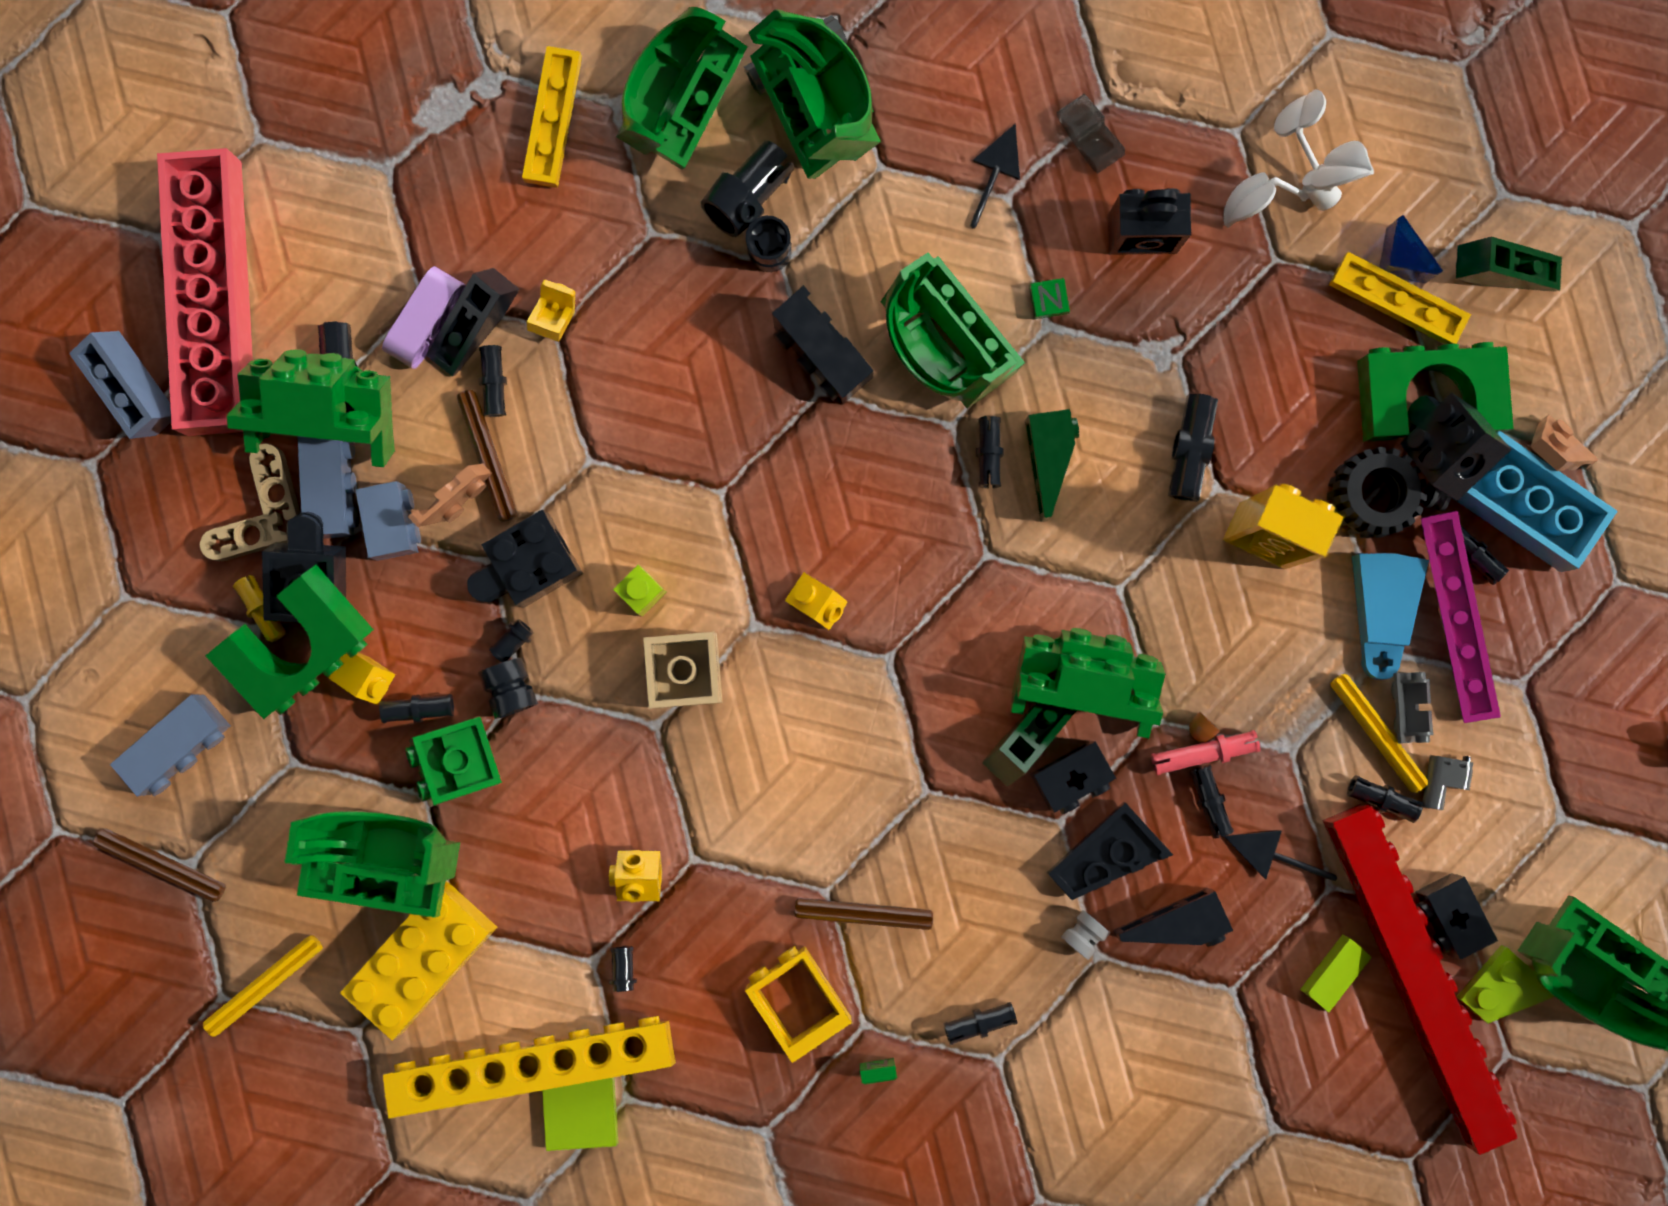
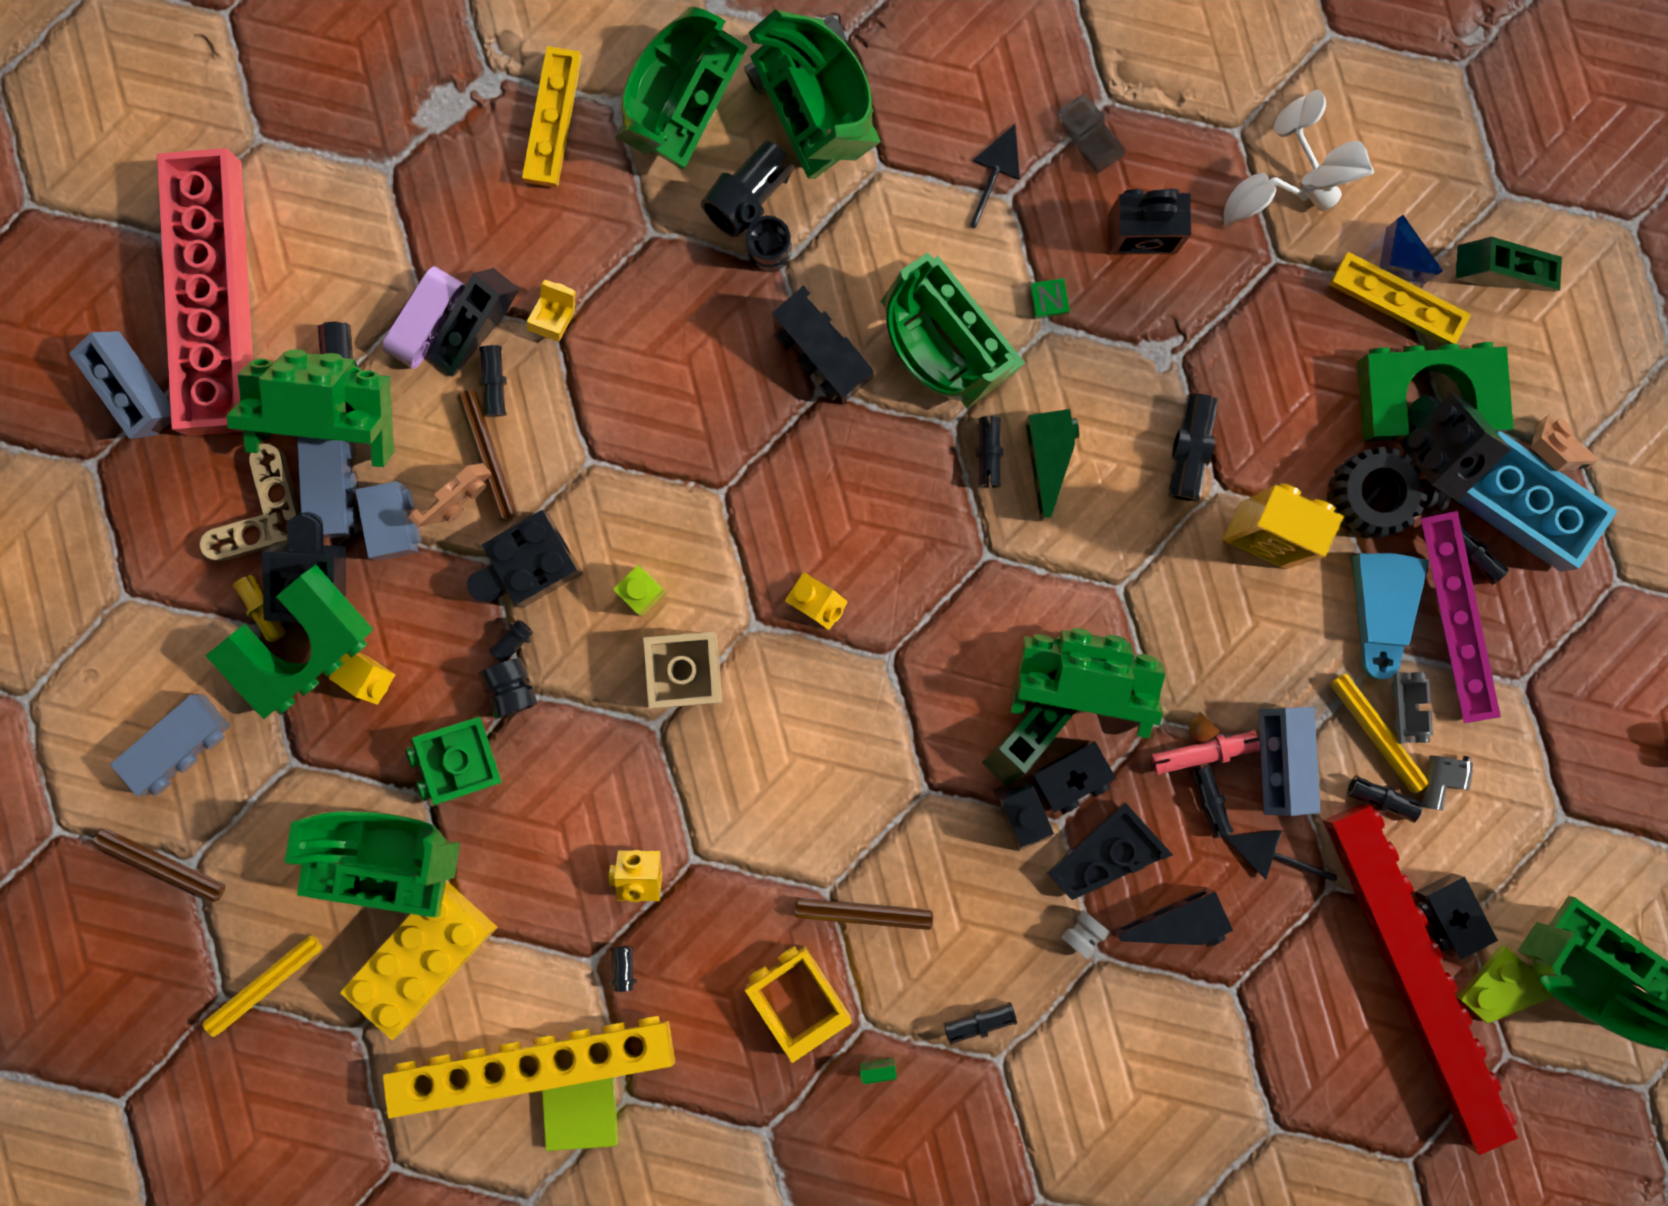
(416, 708): black pin -> none
(1023, 813): none -> black torso
(1289, 761): none -> sand blue brick
(1336, 973): lime slope -> none

